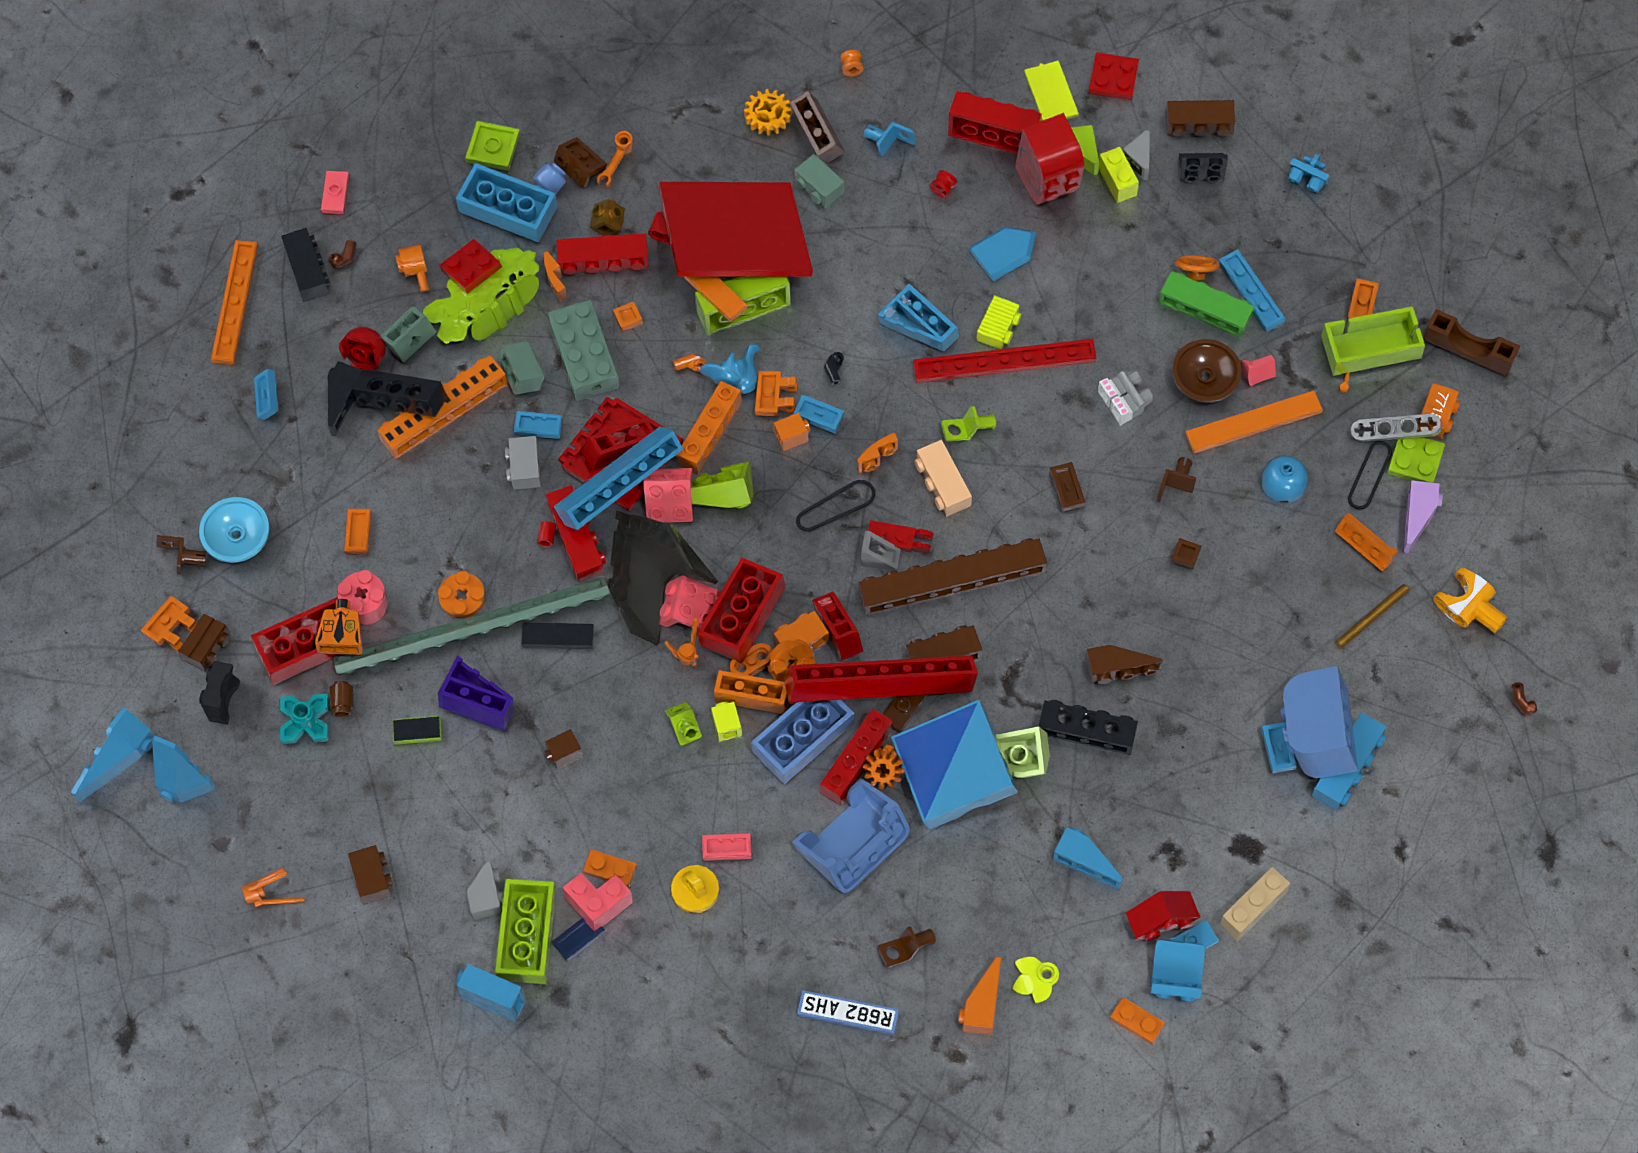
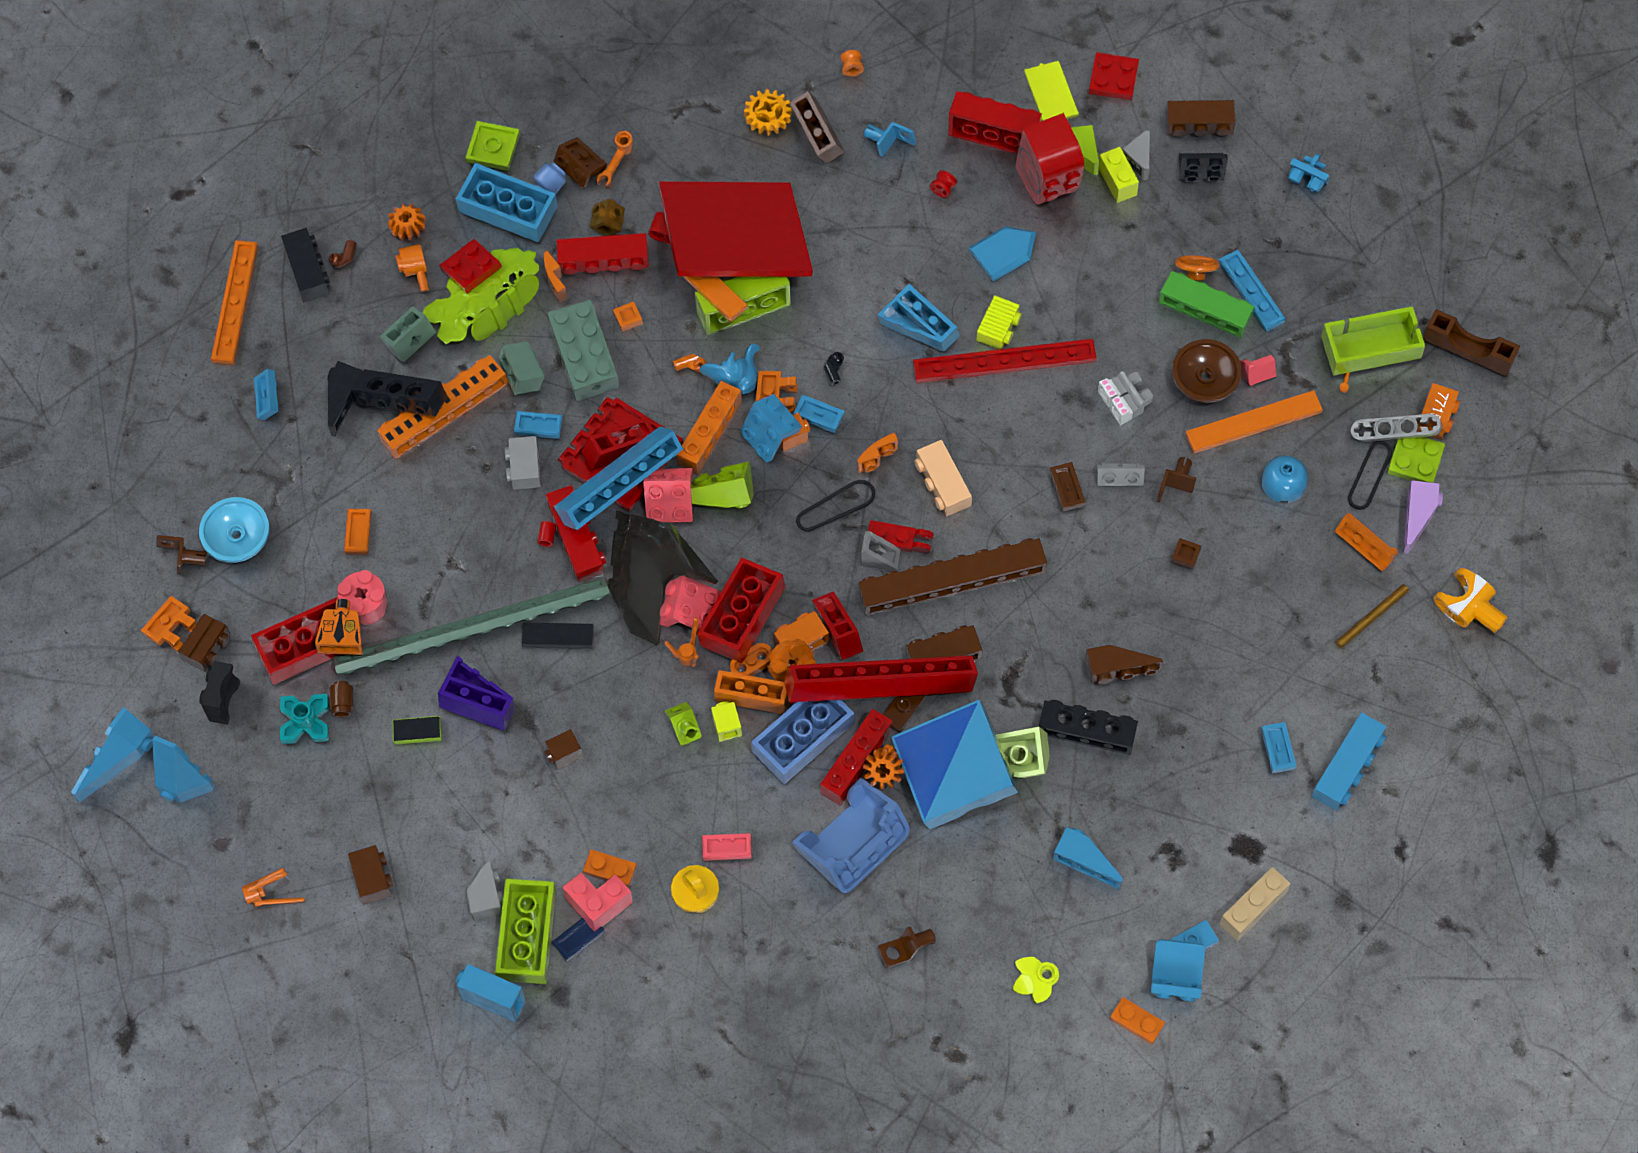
(335, 192): coral plate -> none
(363, 348): red cylinder -> none
(406, 222): none -> orange gear
(461, 583): orange plate -> none
(768, 425): none -> dark azure bracket
(819, 181): sand green brick -> none
(848, 1012): tile -> none
(968, 425): lime bracket -> none
(980, 1005): orange slope -> none
(1127, 475): none -> light grey hinge
(1162, 913): red brick -> none
(1320, 723): medium blue brick -> none
(1363, 298): orange plate -> none
(1520, 701): copper arm -> none

